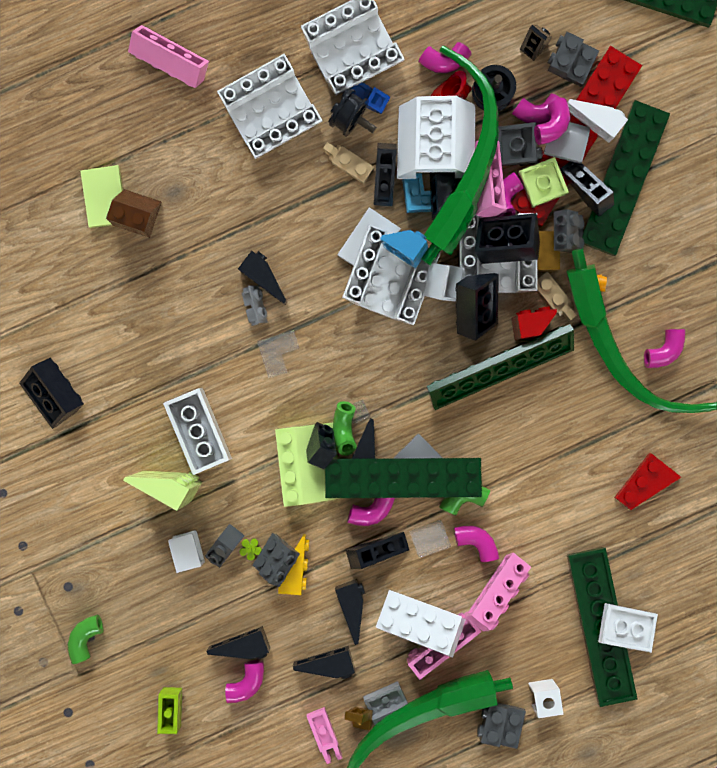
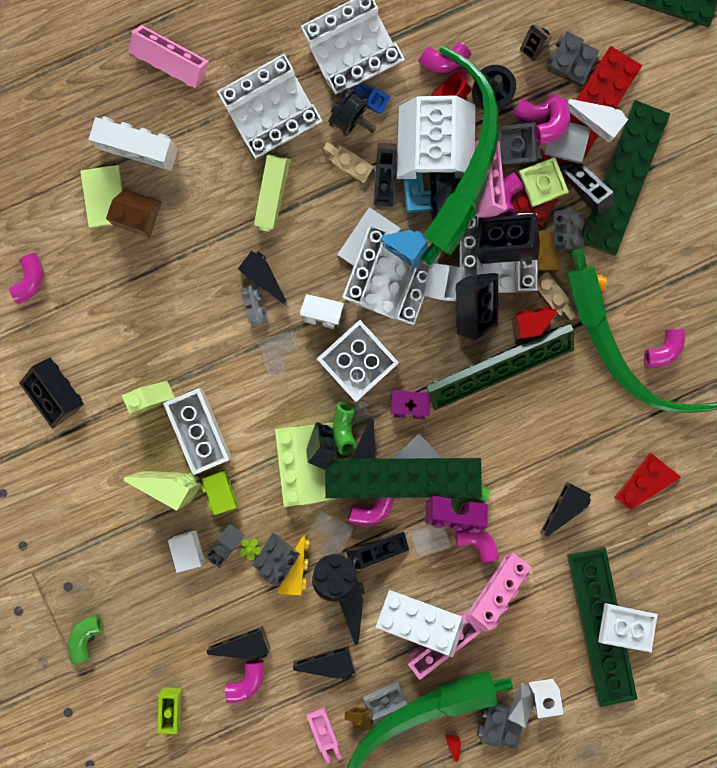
(31, 279): none -> dark pink cylinder
(133, 143): none -> white brick
(148, 397): none -> yellowish green slope
(219, 492): none -> lime brick
(271, 191): none -> yellowish green slope
(321, 310): none -> white slope
(334, 577): none -> black wheel
(336, 530): none -> clear plate
(357, 360): none -> white slope
(421, 400): none -> magenta brick
(440, 515): none -> magenta arch
(455, 746): none -> red slope
(521, 705): none -> light grey slope
(568, 505): none -> black slope

